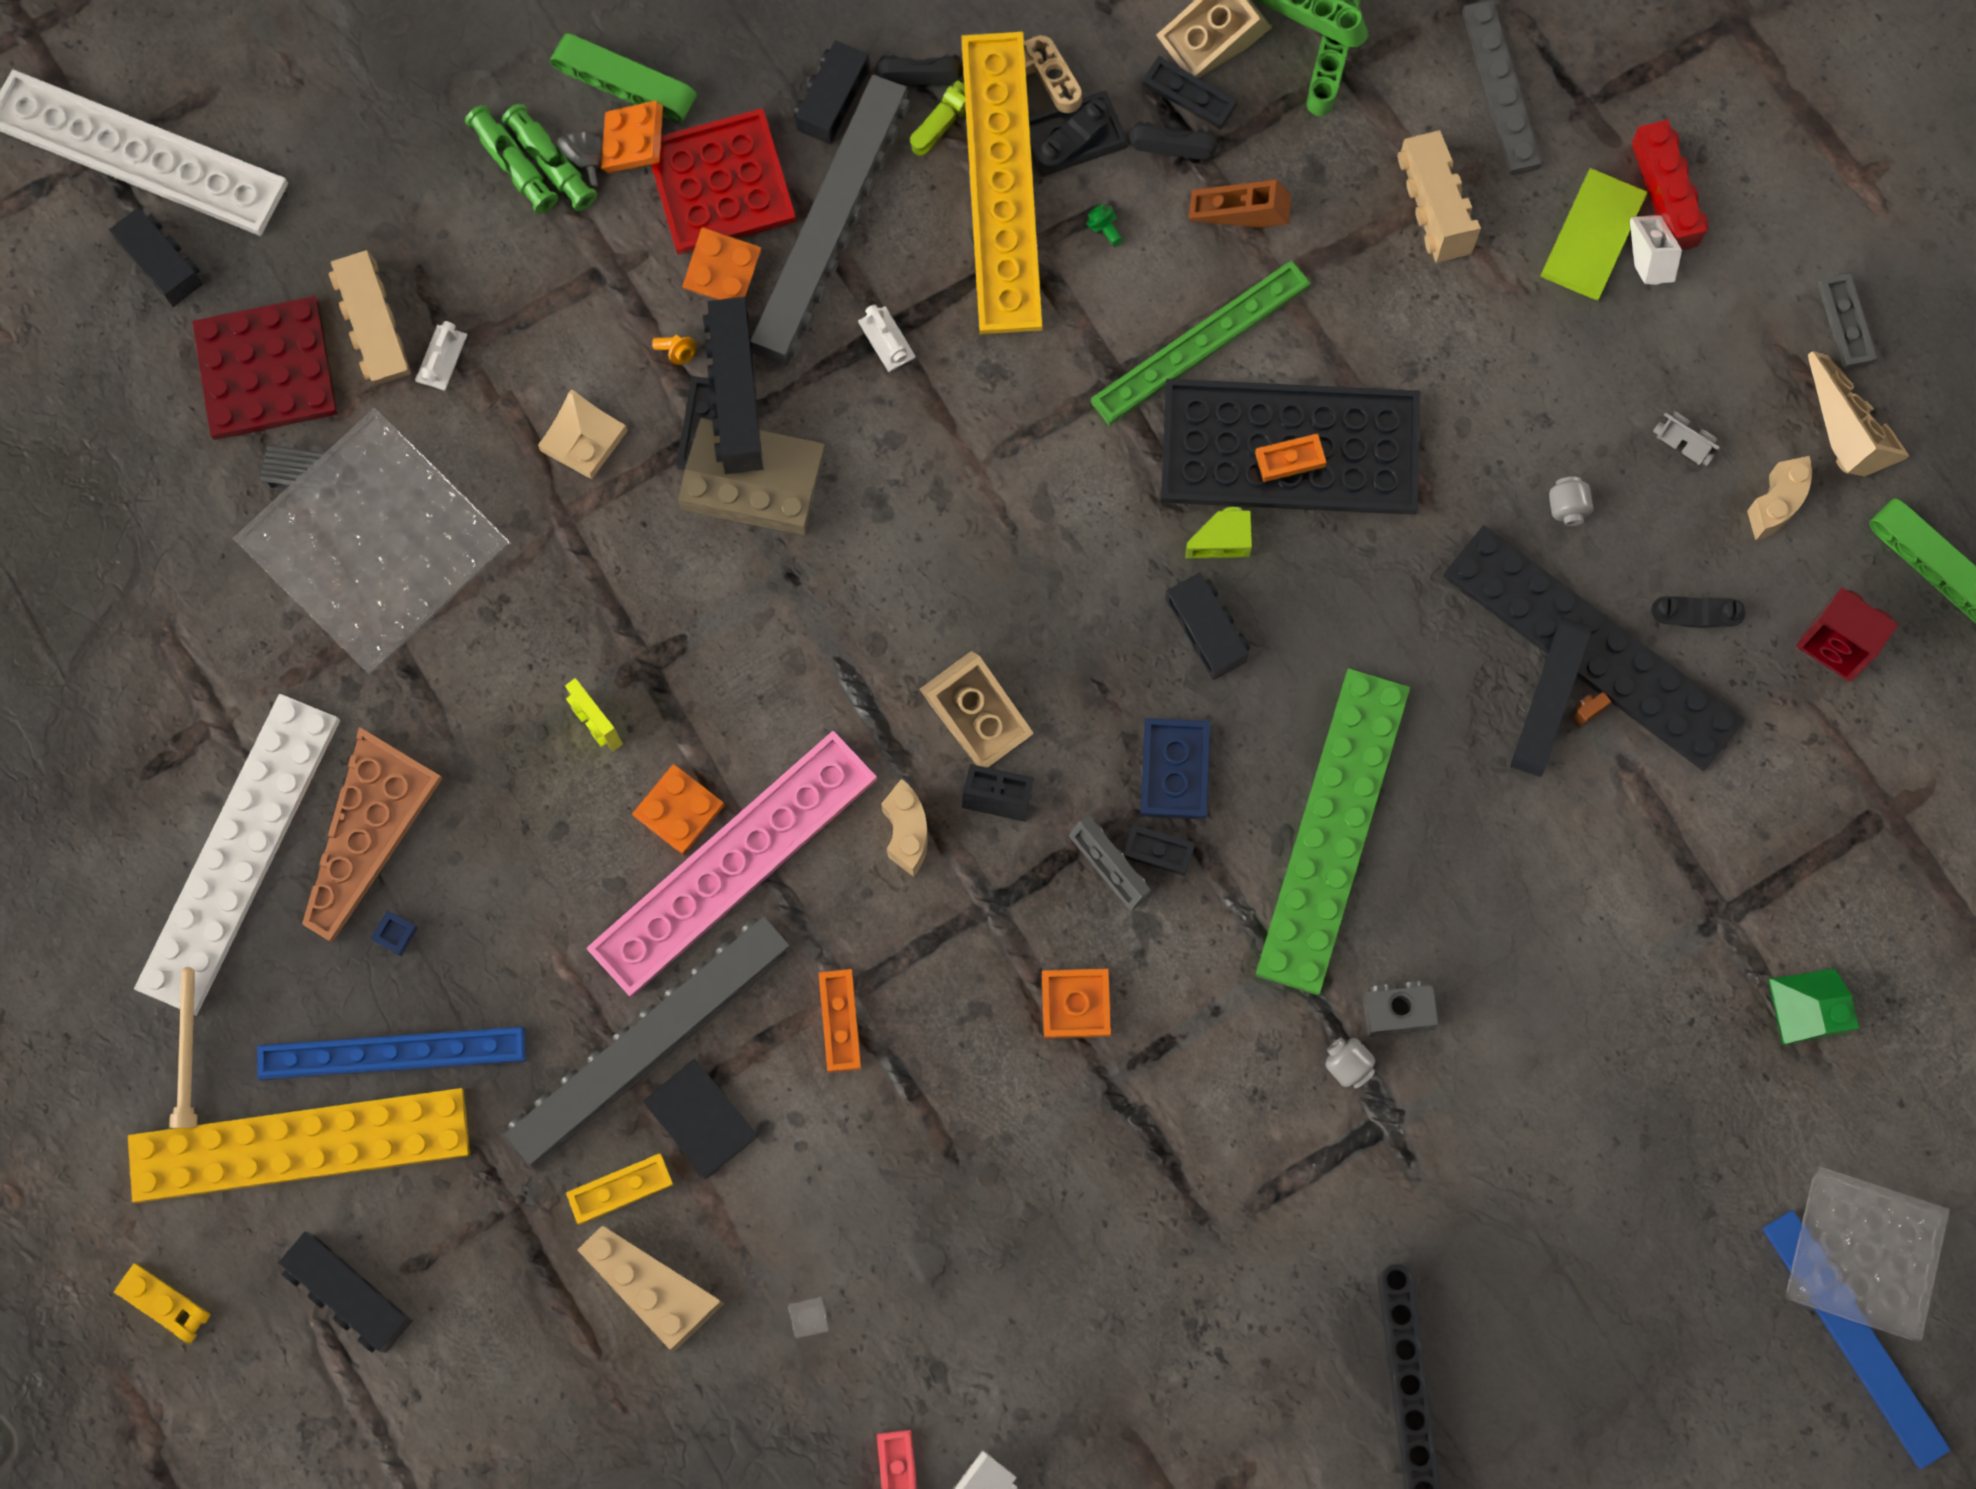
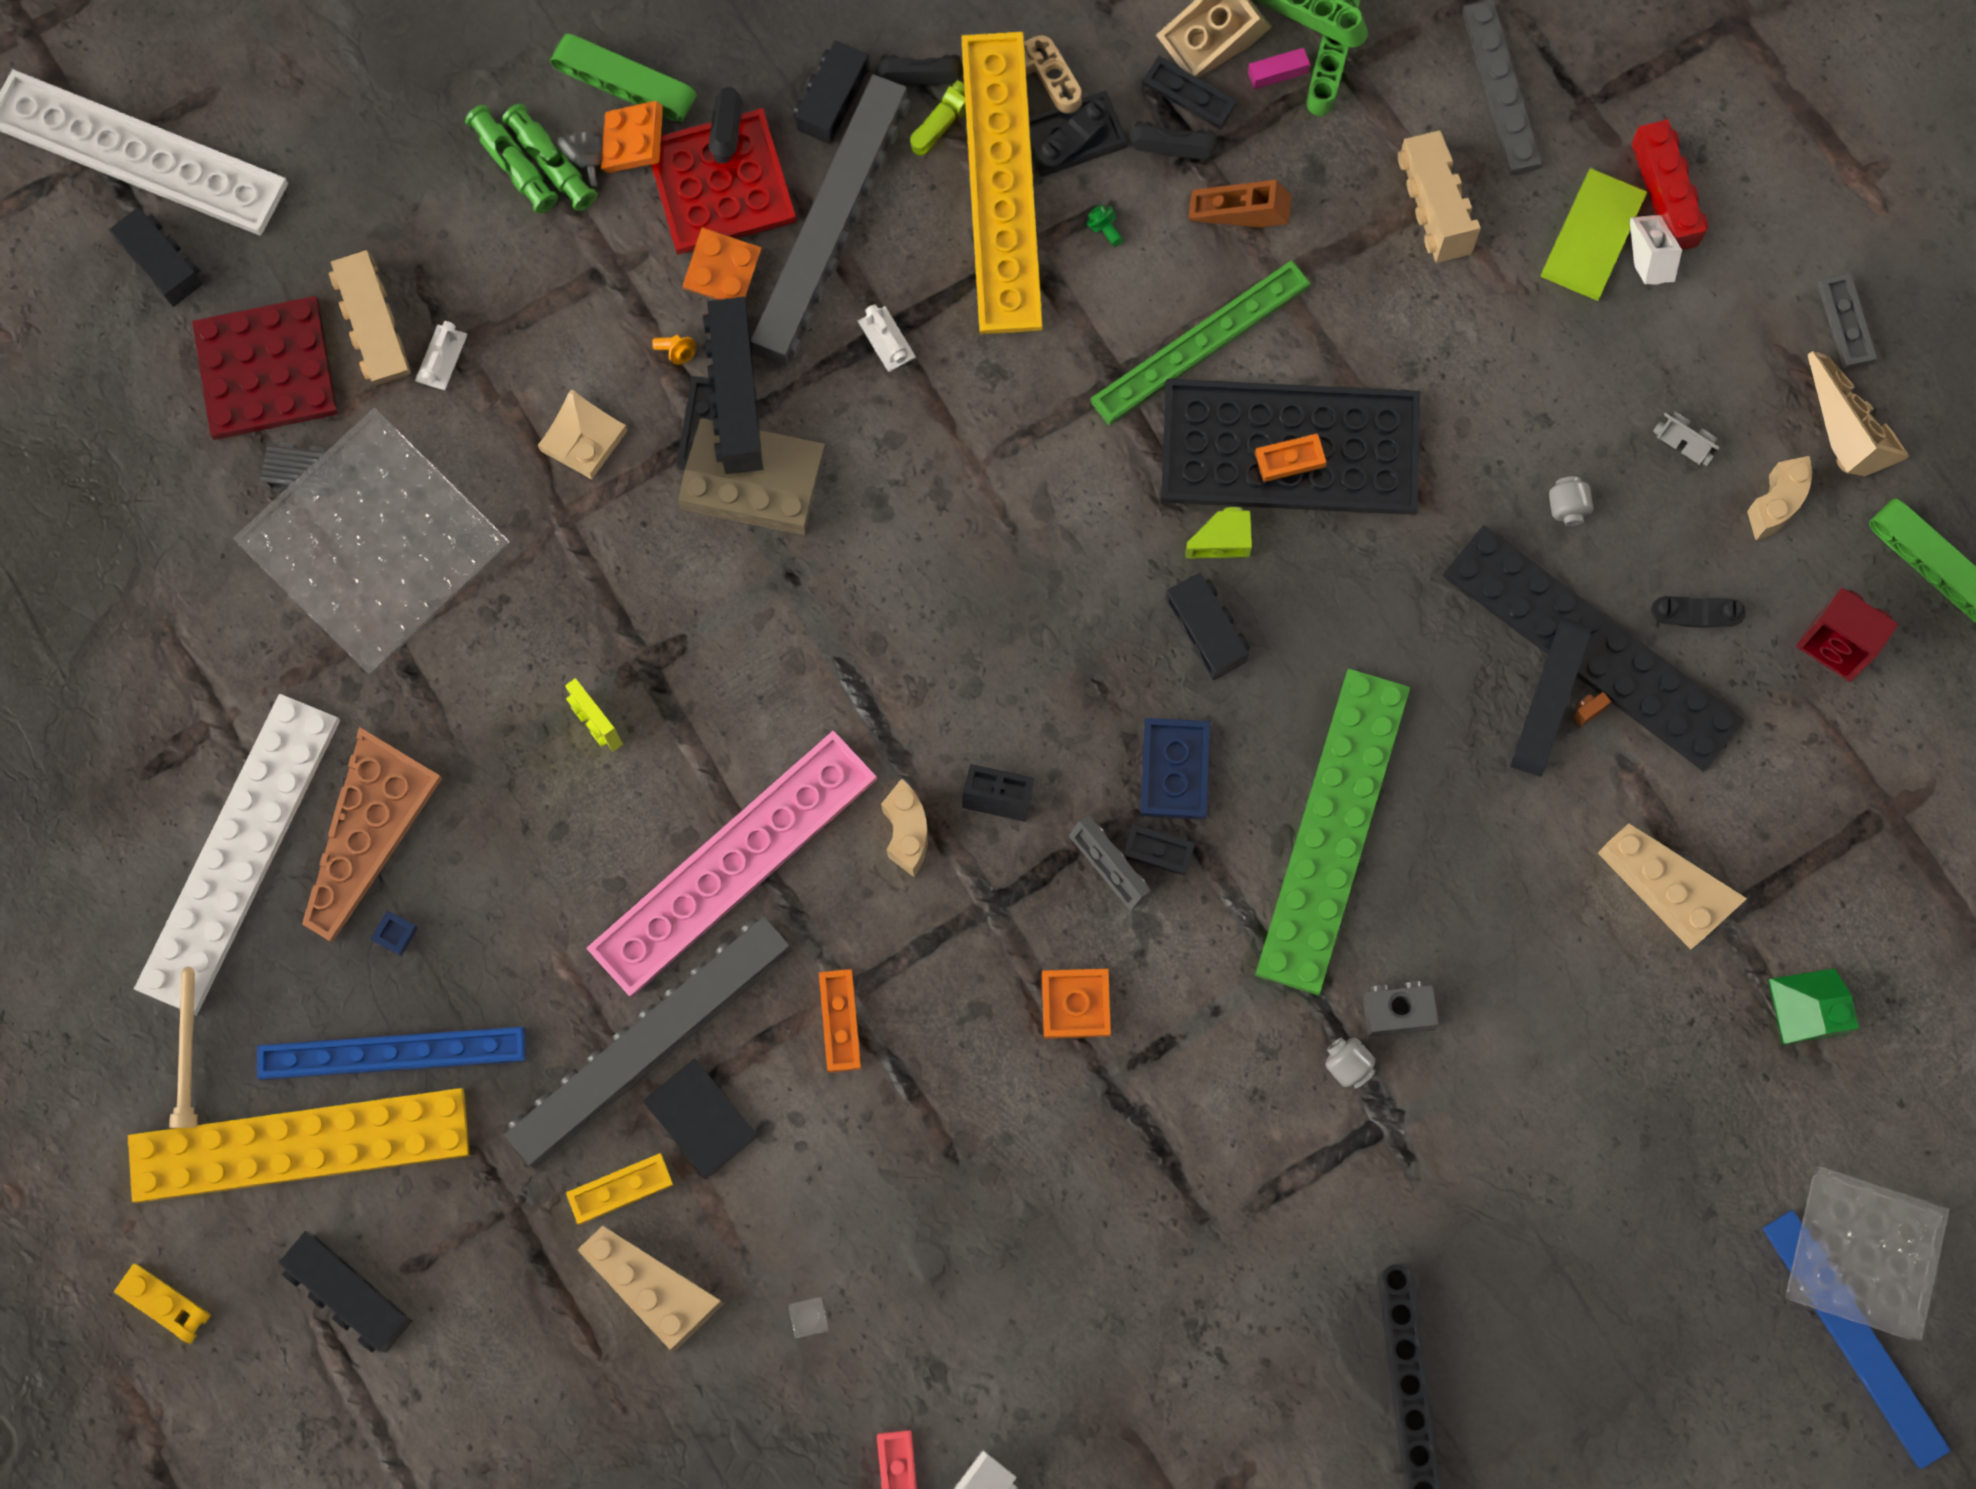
(678, 809): orange plate -> none
(725, 124): none -> black piece
(976, 710): tan slope -> none
(1278, 68): none -> dark pink piece
(1671, 886): none -> tan wedge

